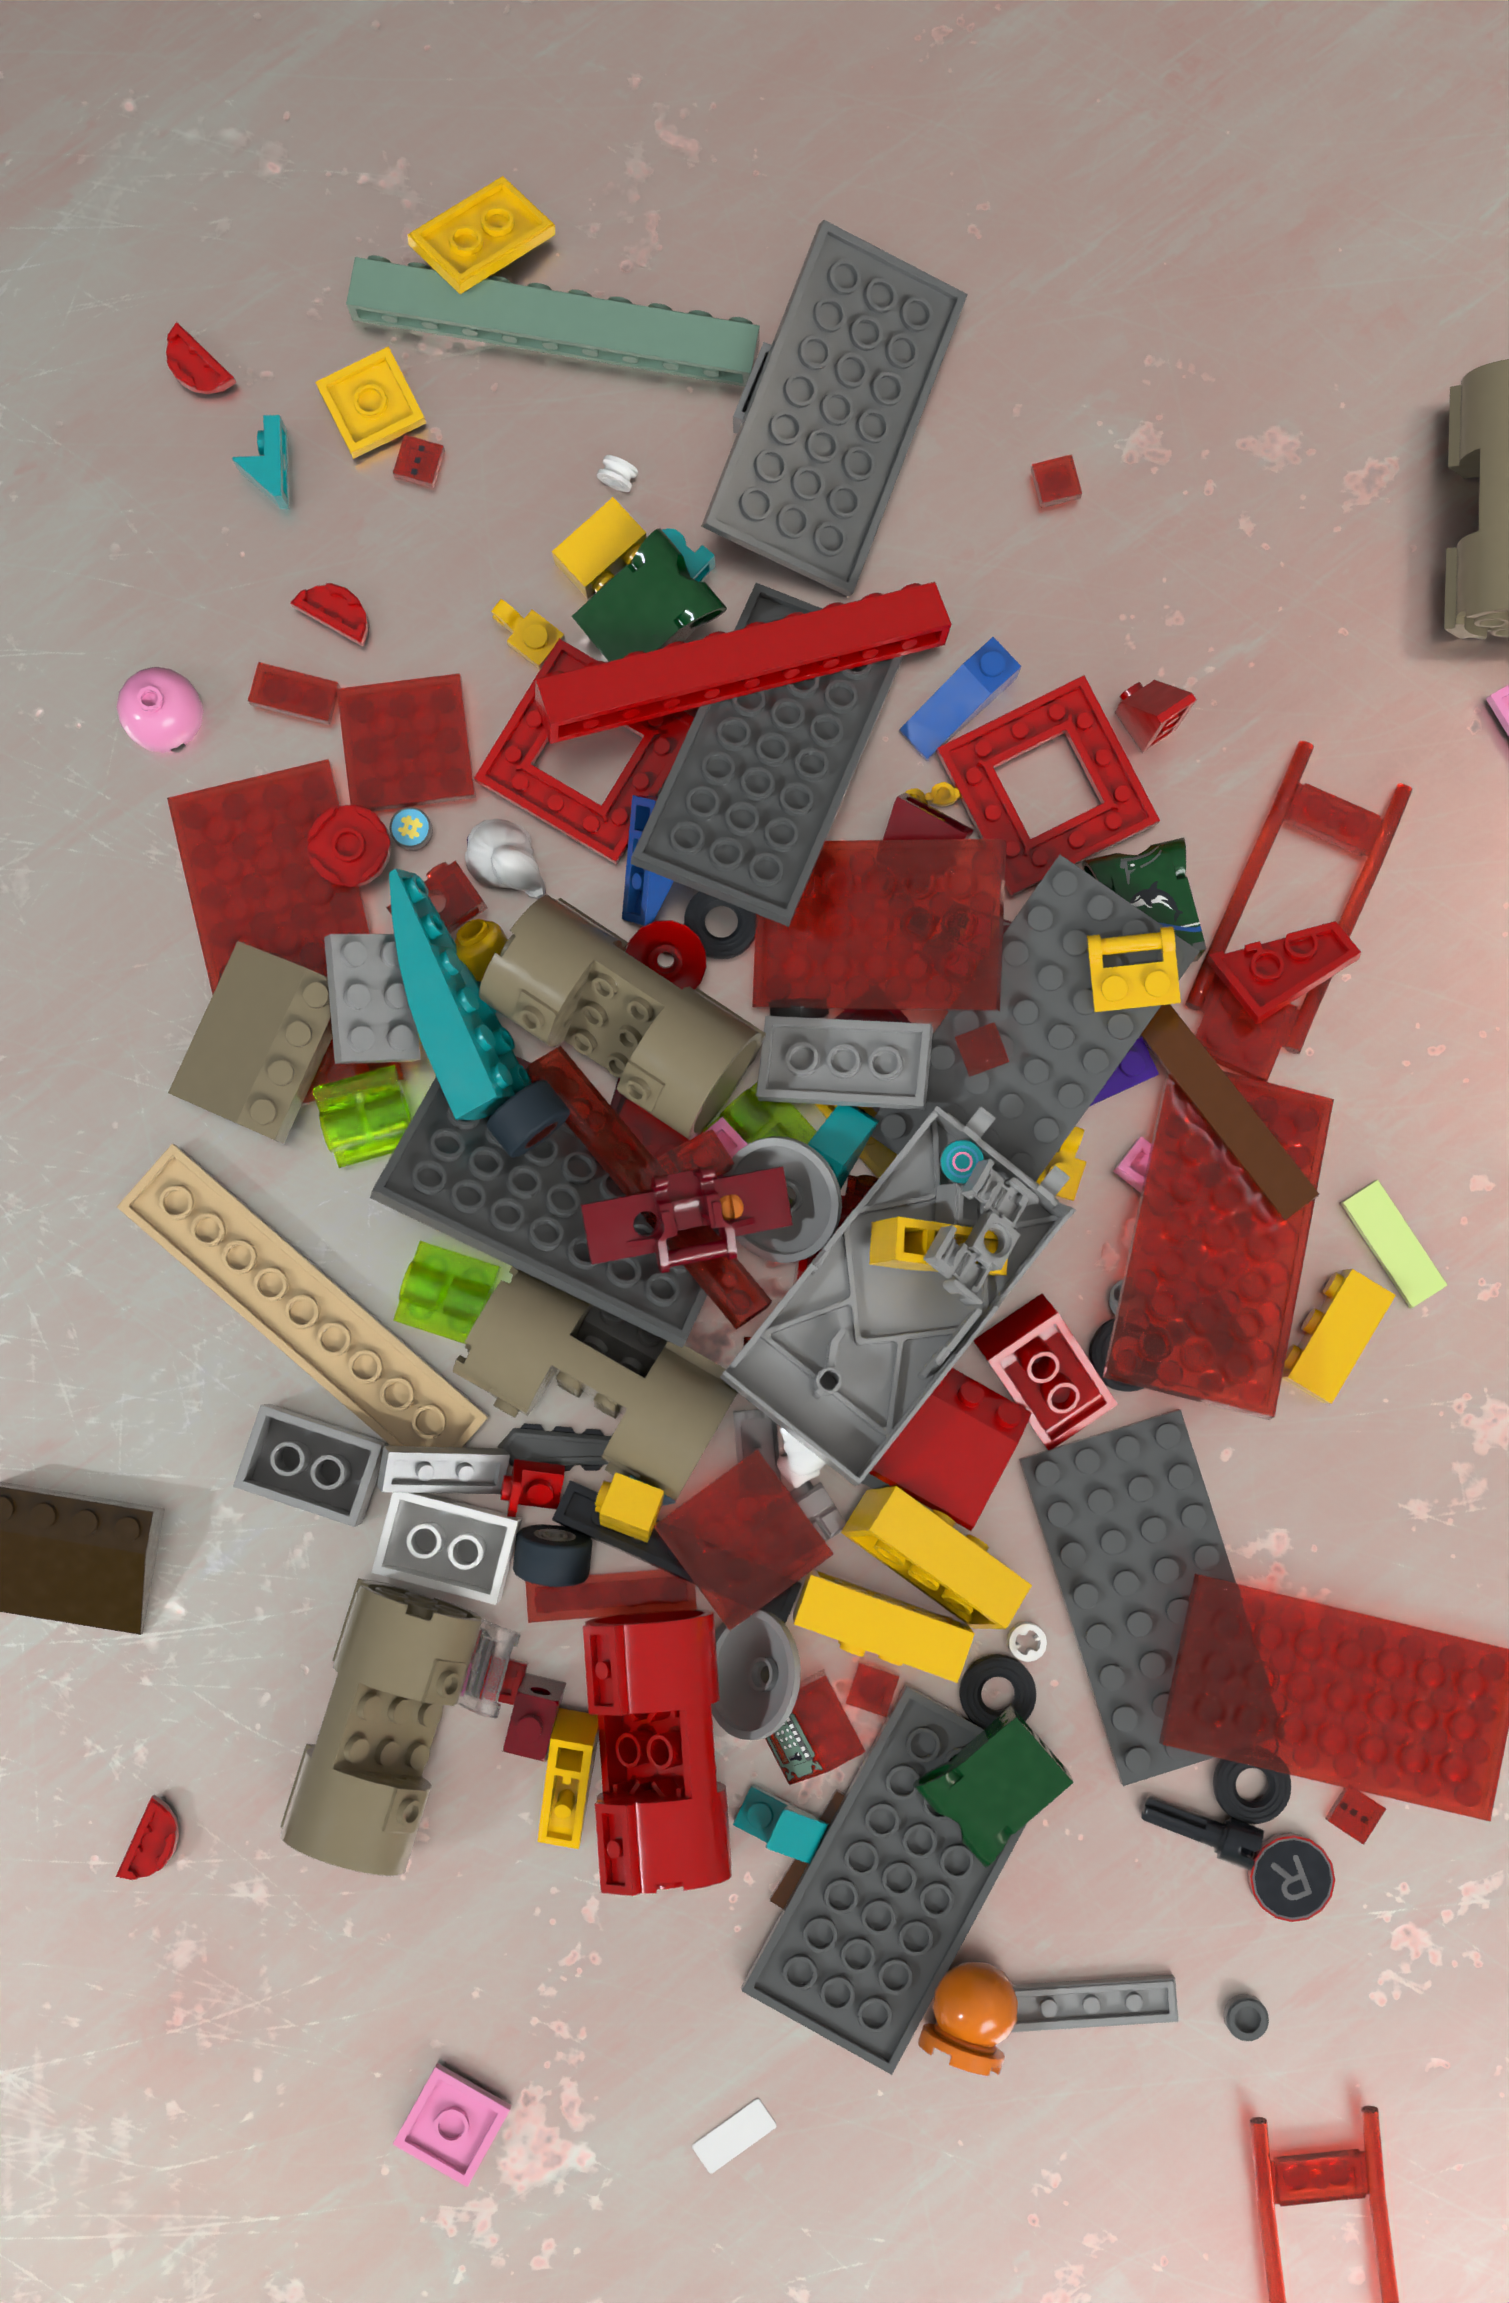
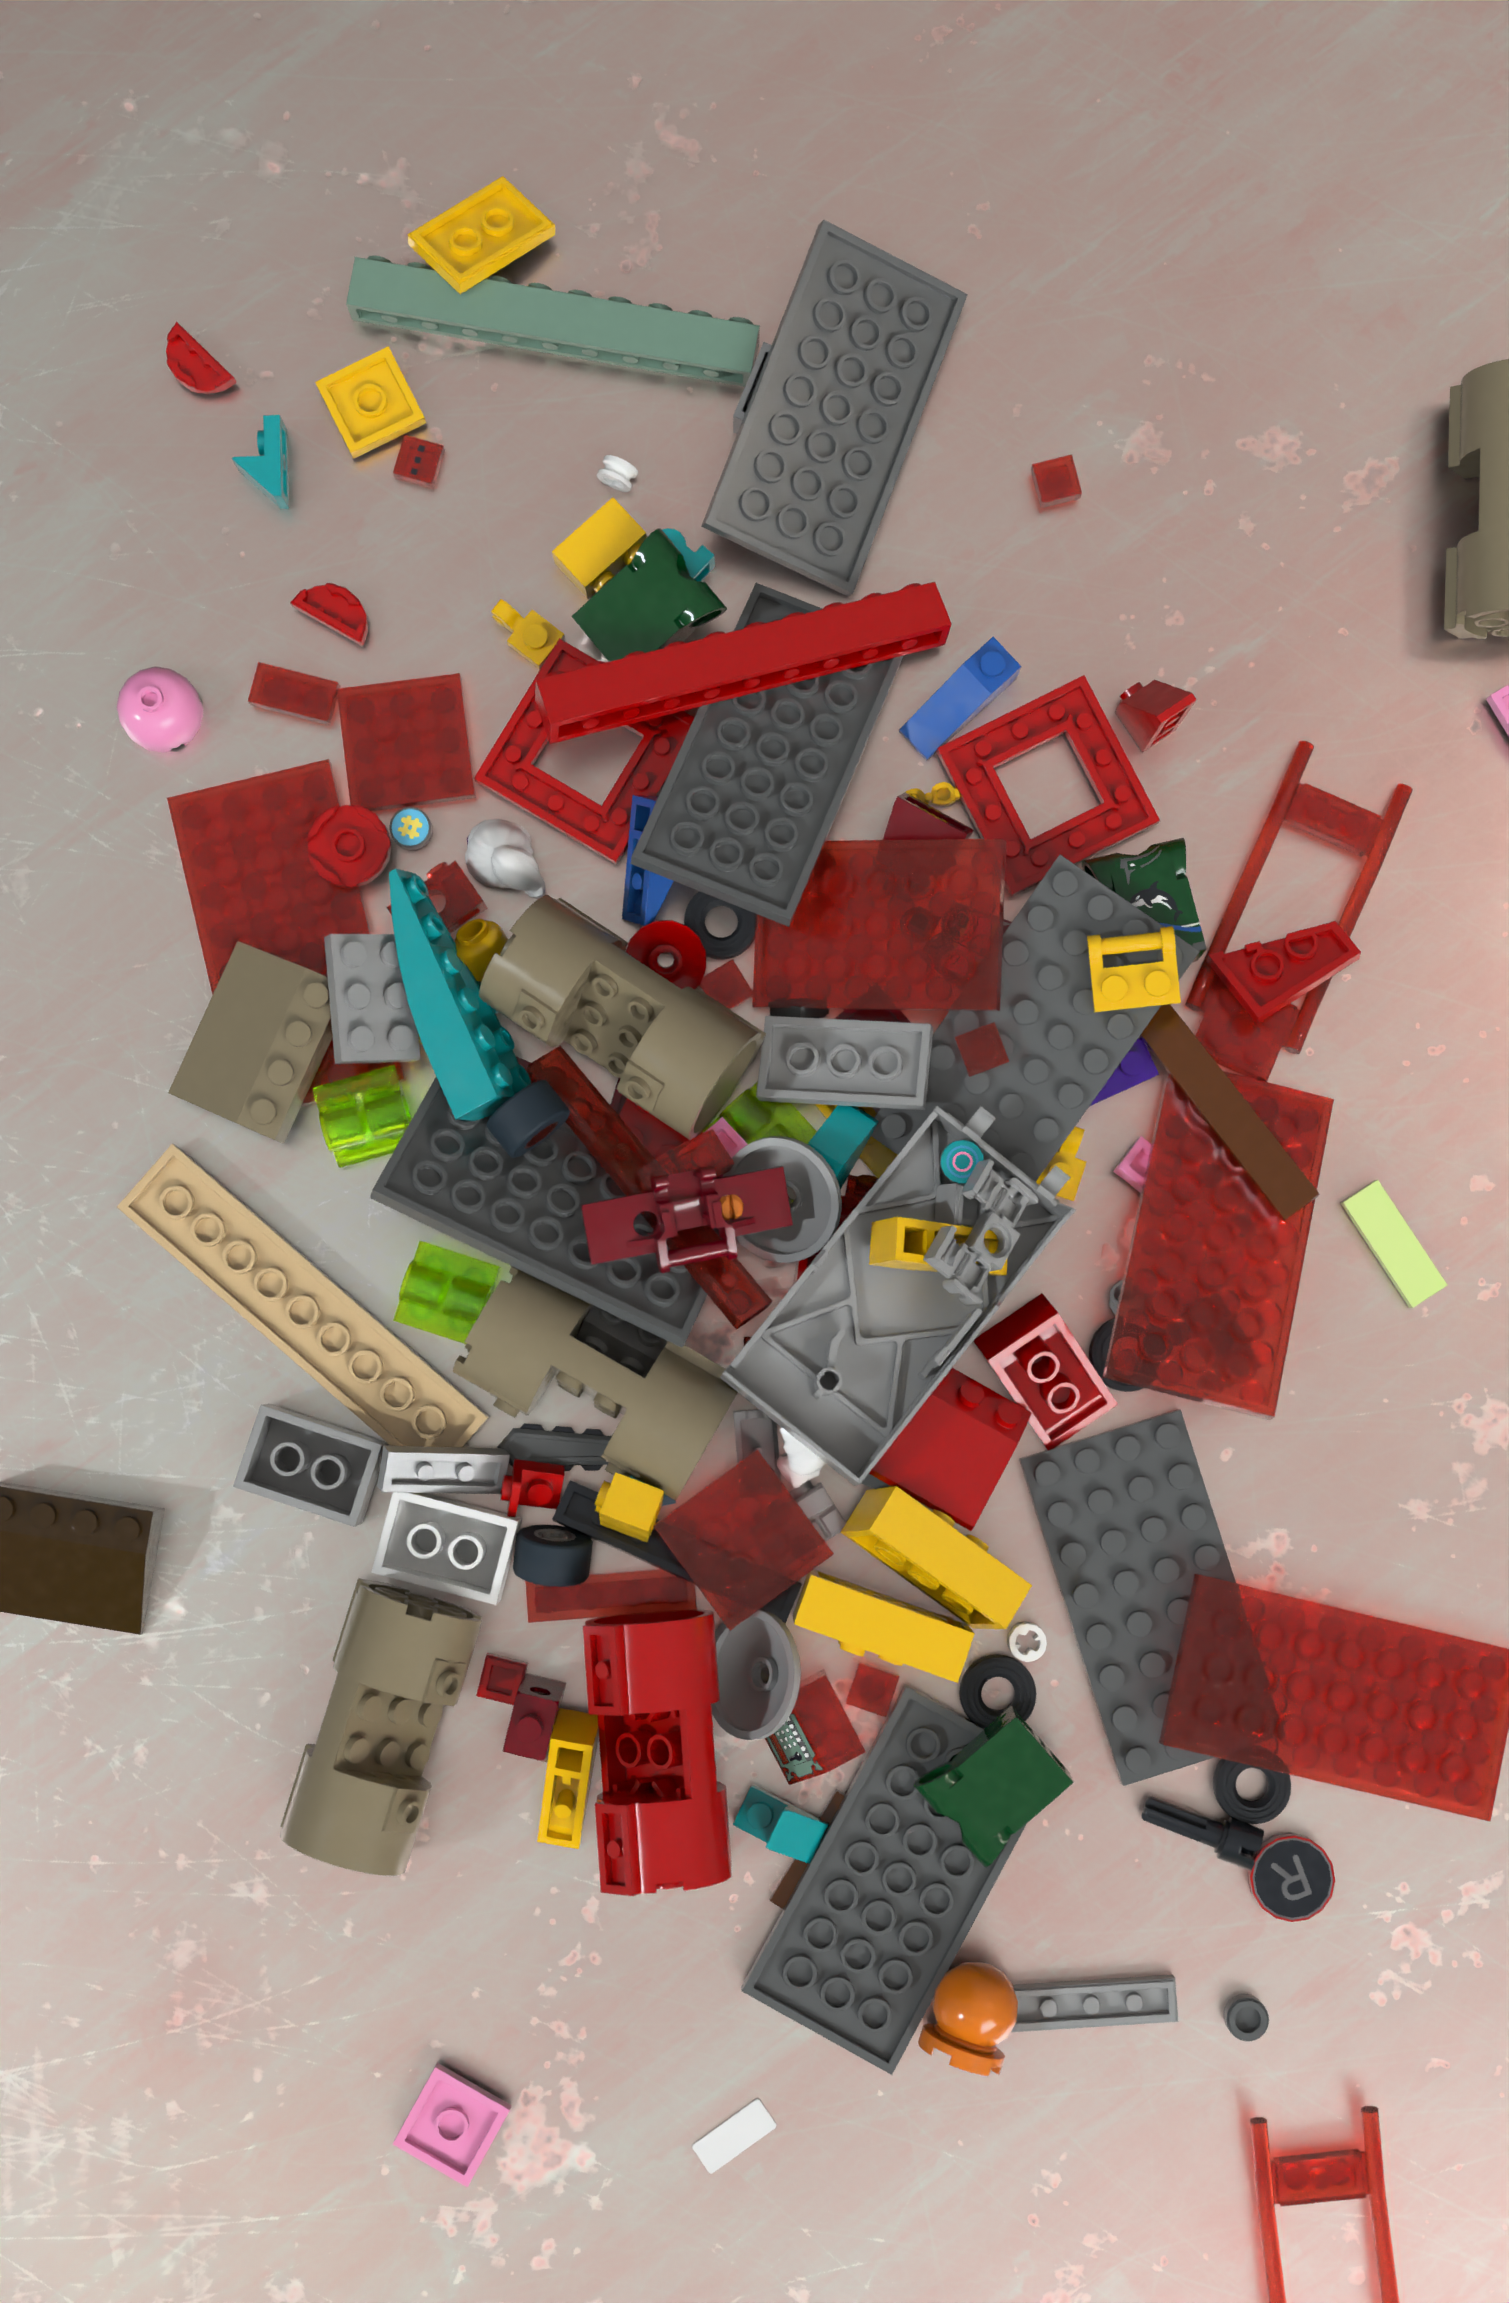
(152, 1842): red plate -> none
(470, 1698): clear plate -> none
(727, 985): none -> clear red plate
(1336, 1334): yellow brick -> none
(1355, 1814): clear red tile -> none

